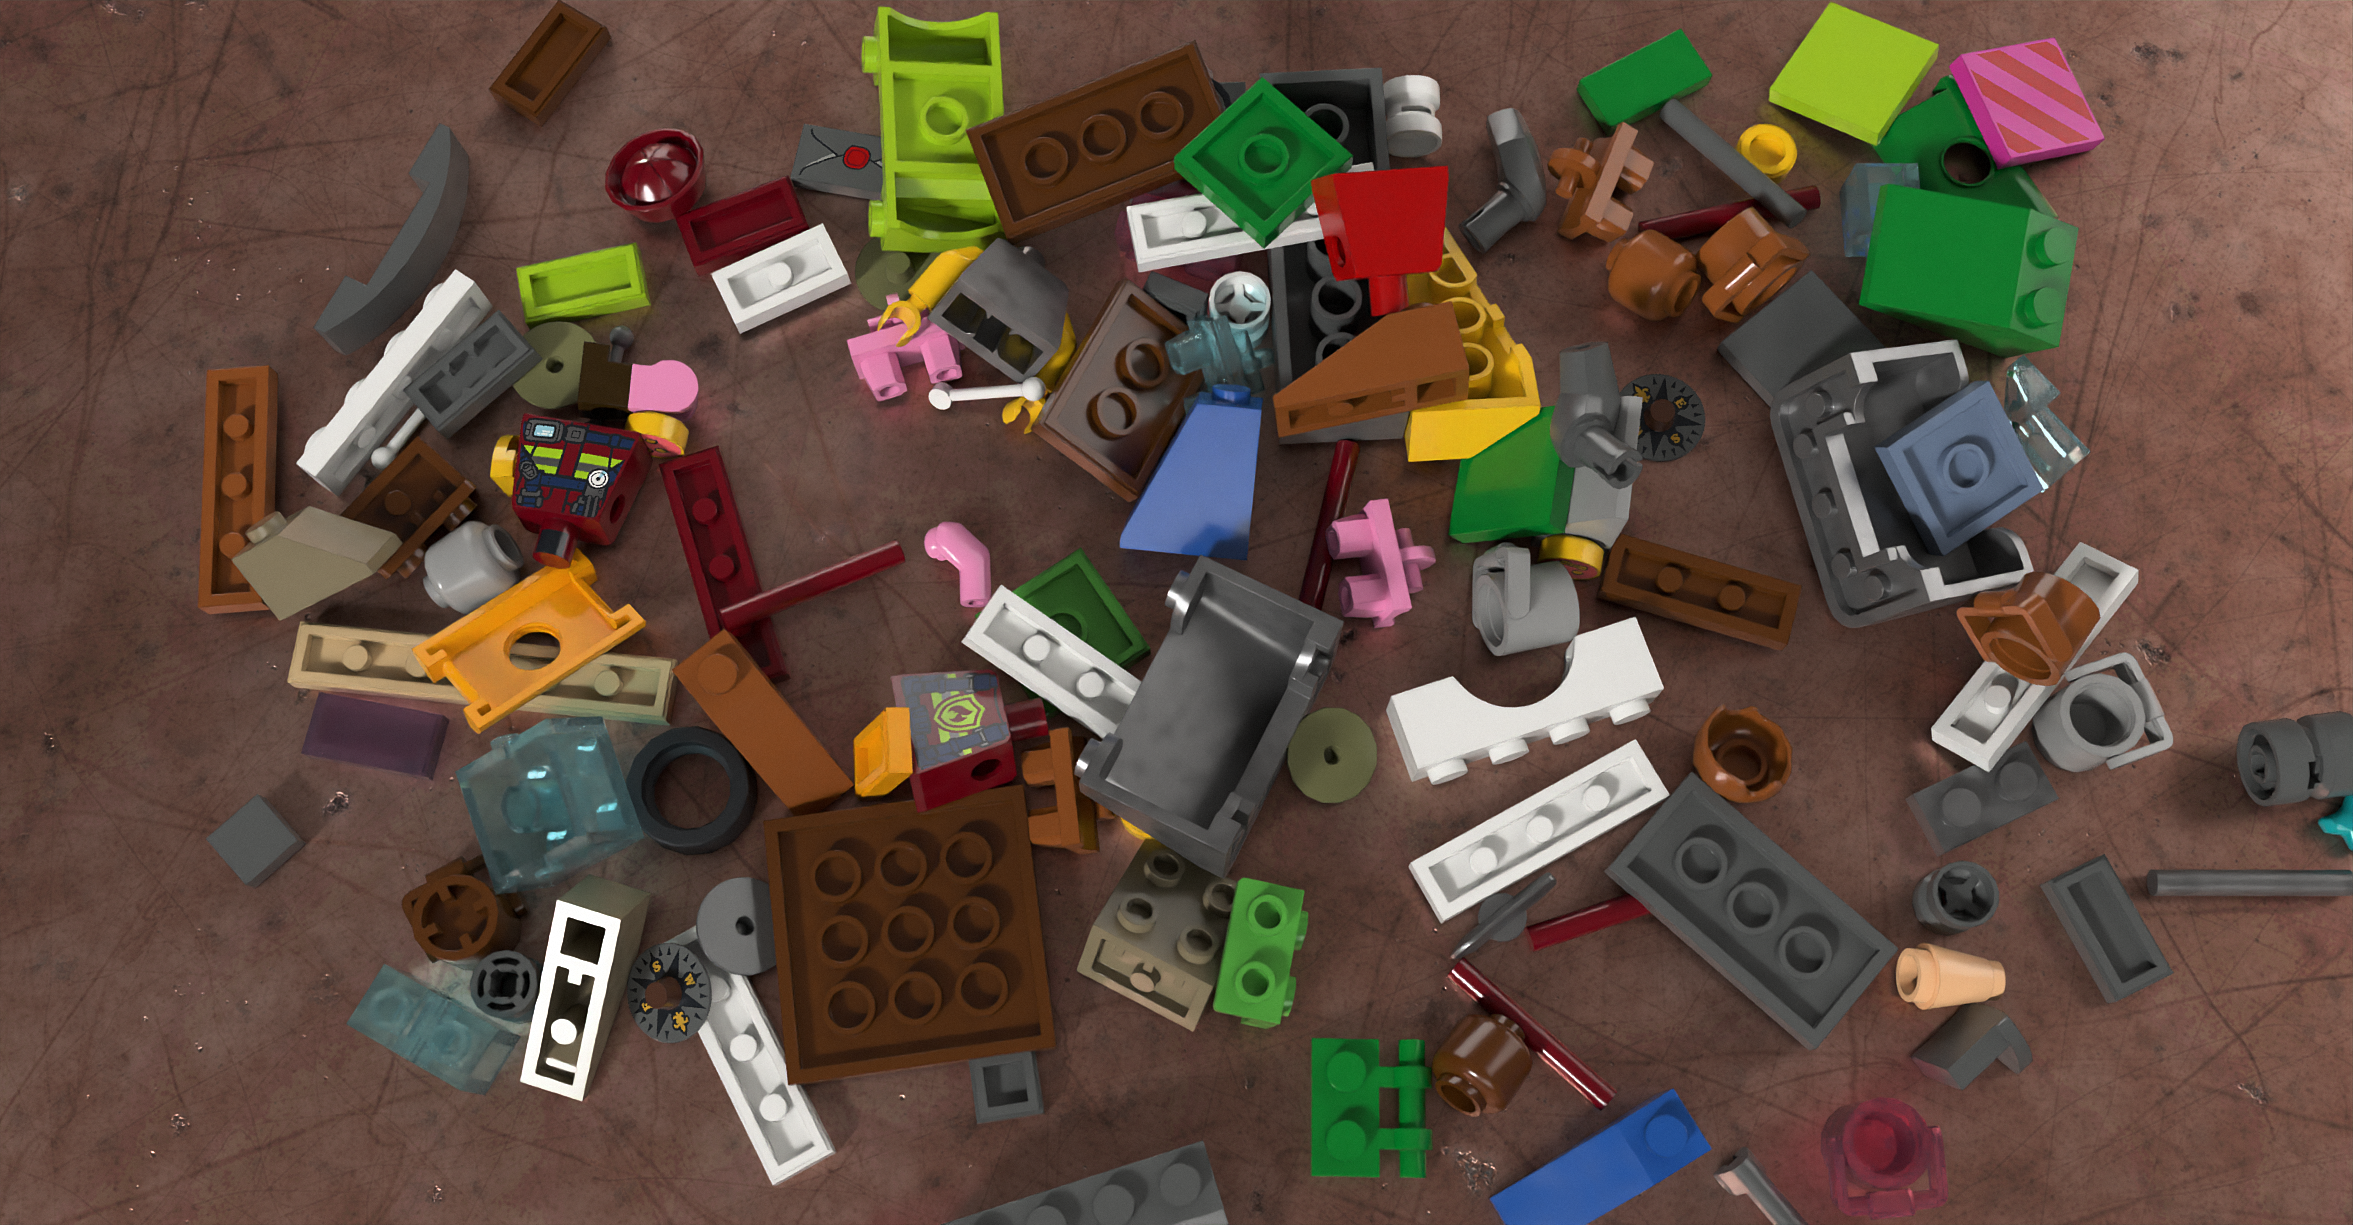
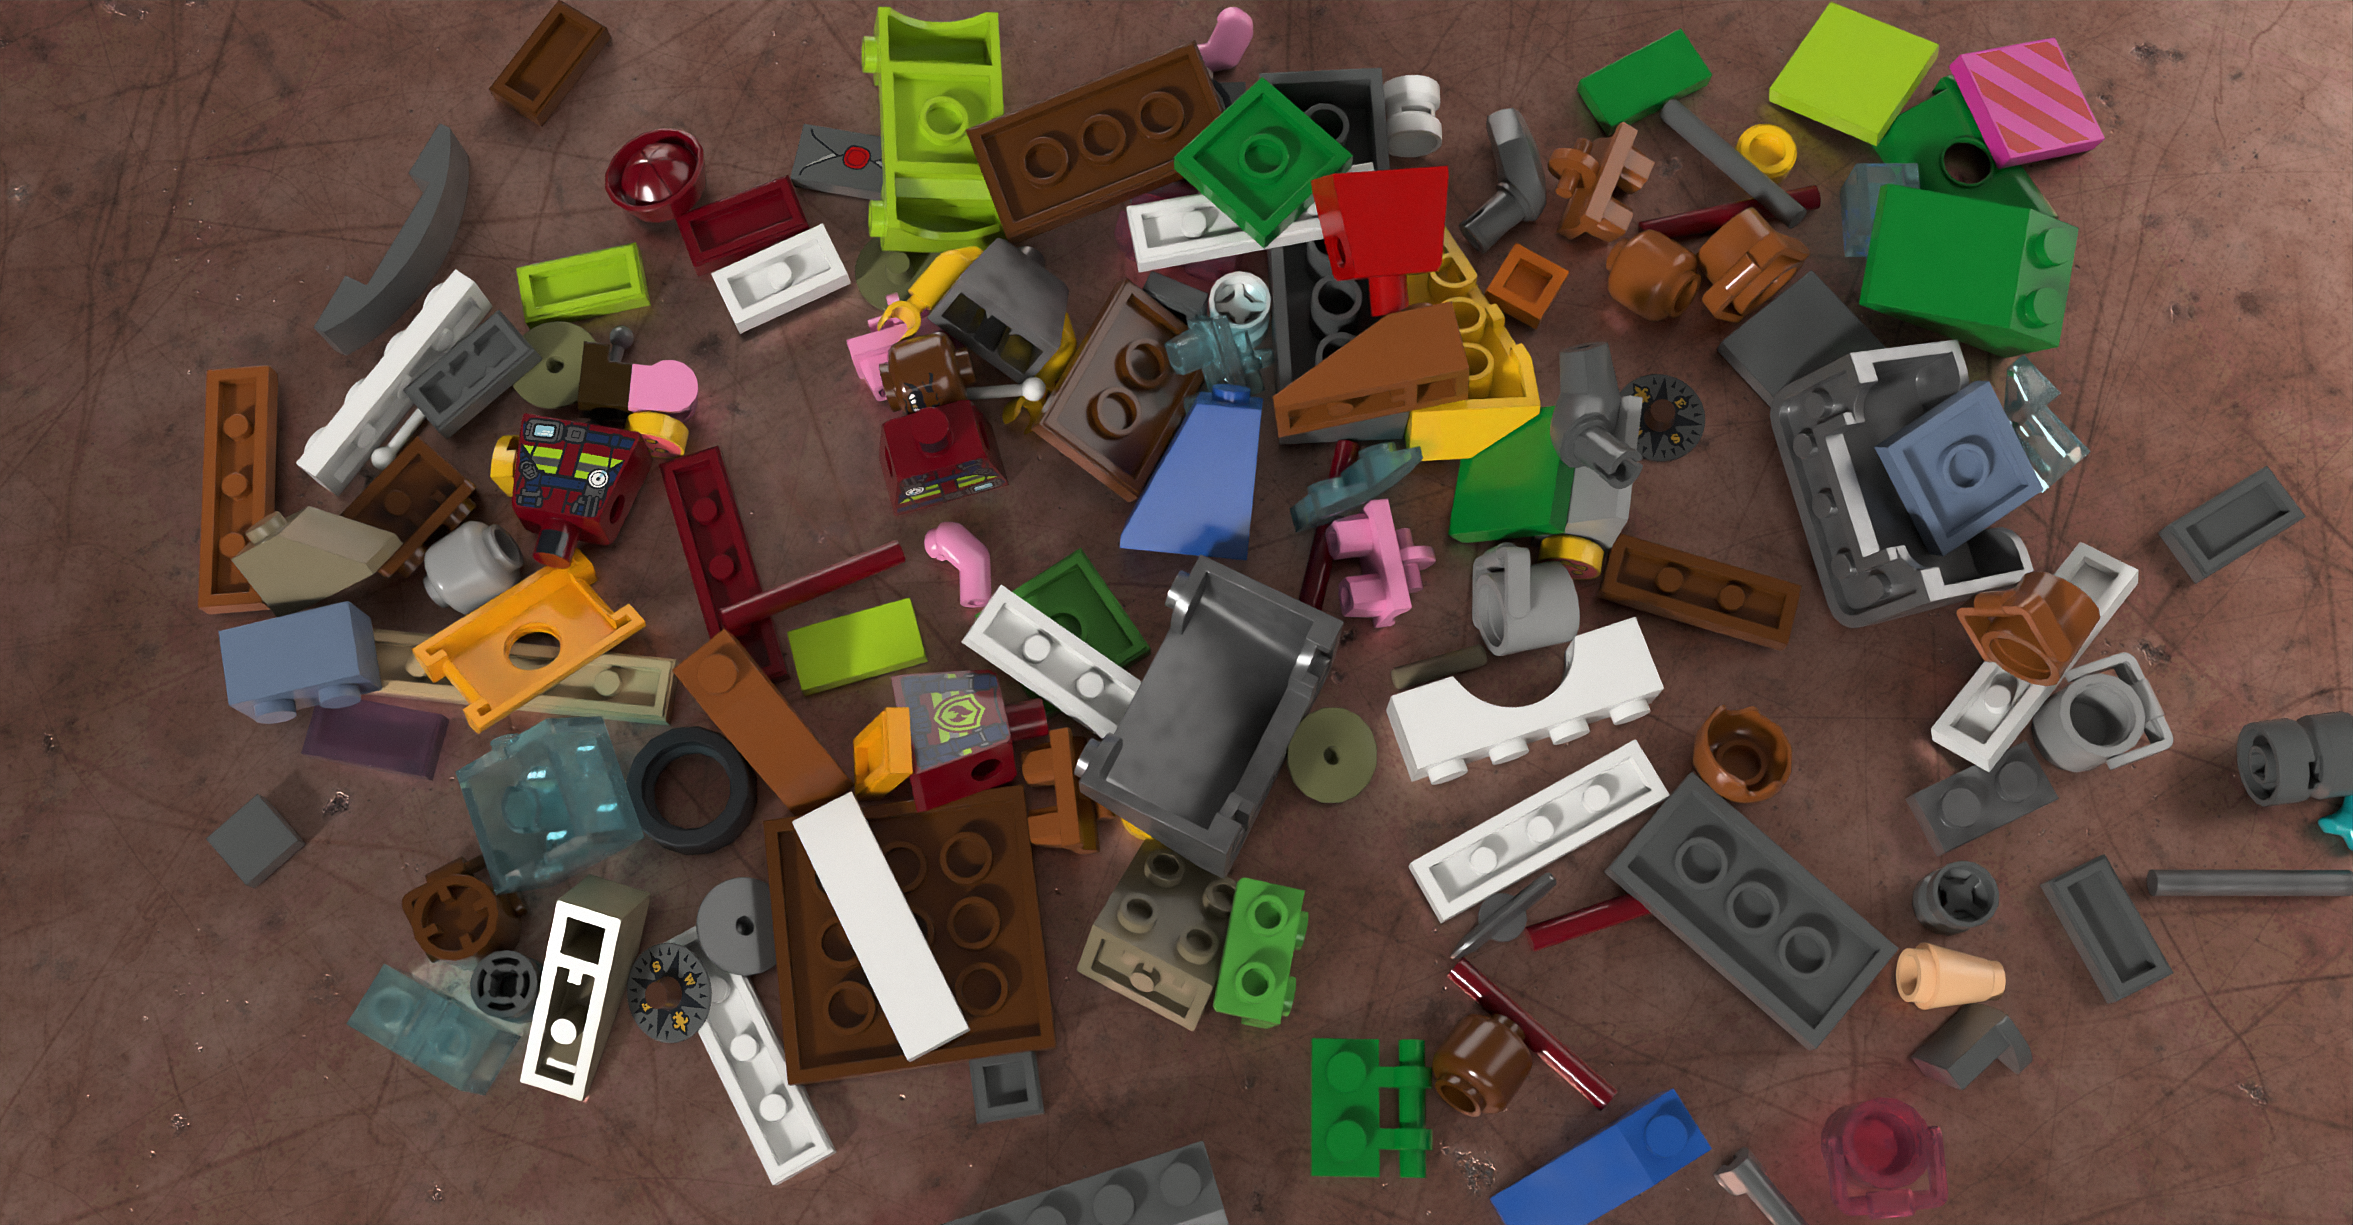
(300, 662): none -> sand blue brick
(857, 646): none -> lime tile
(881, 926): none -> white tile
(926, 373): none -> reddish brown head
(939, 456): none -> dark red torso
(1227, 40): none -> bright pink arm
(1370, 476): none -> clear light blue slope
(1439, 666): none -> dark tan piece
(1526, 285): none -> orange plate
(2231, 524): none -> dark grey tile

